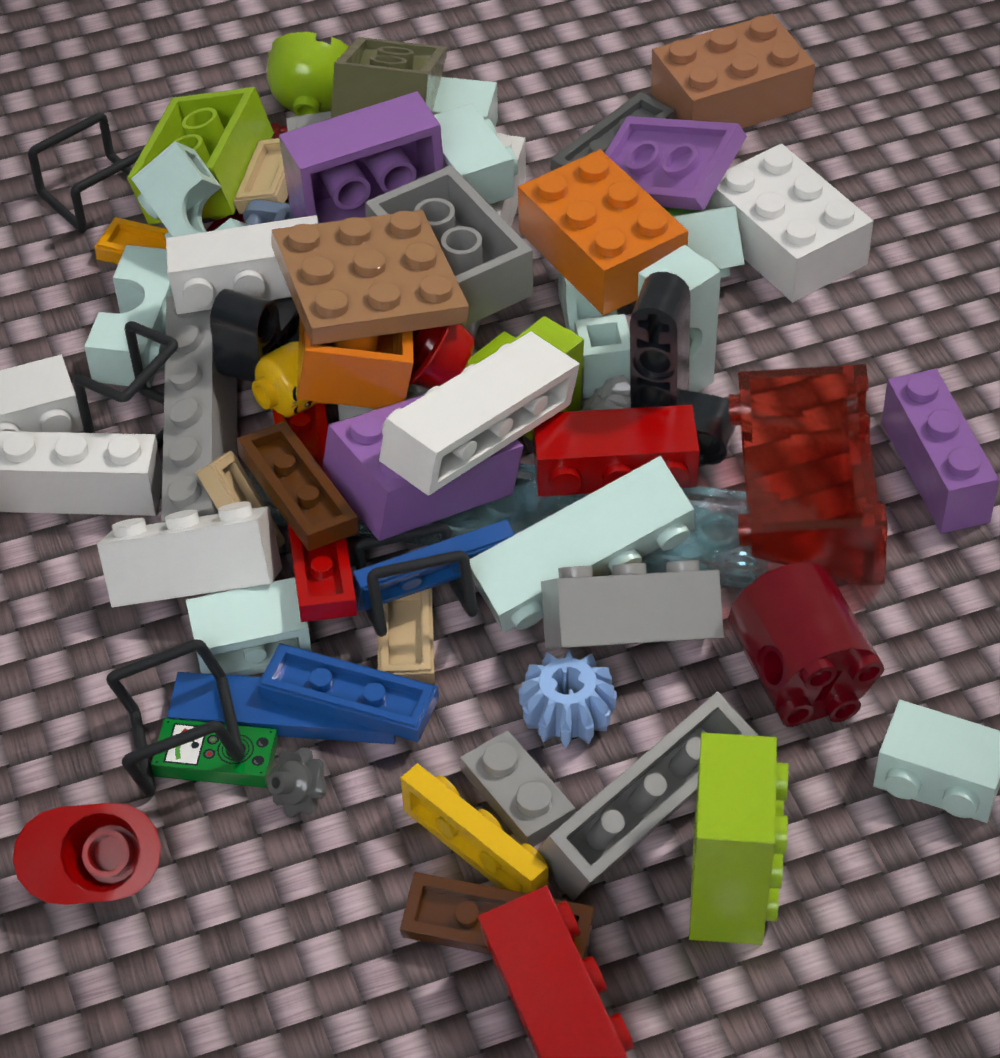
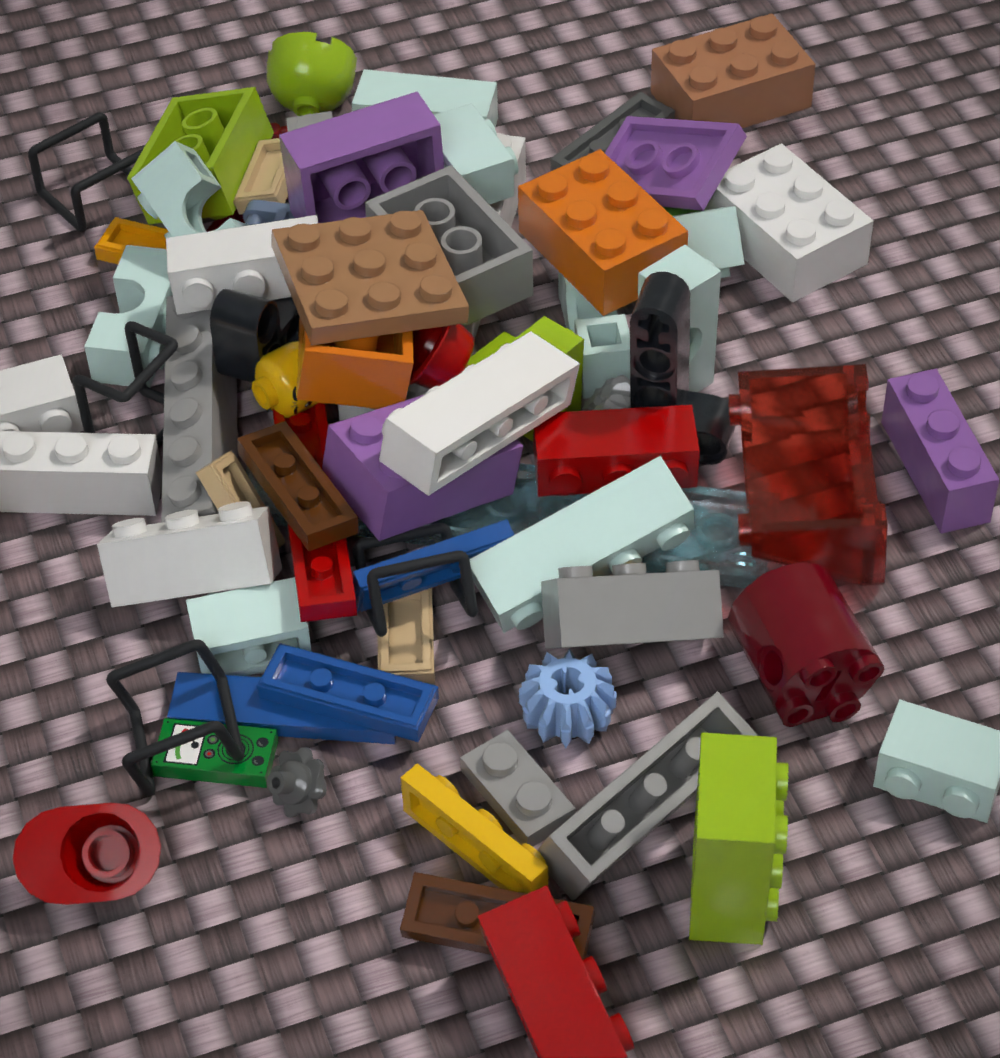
(385, 70): olive slope -> none

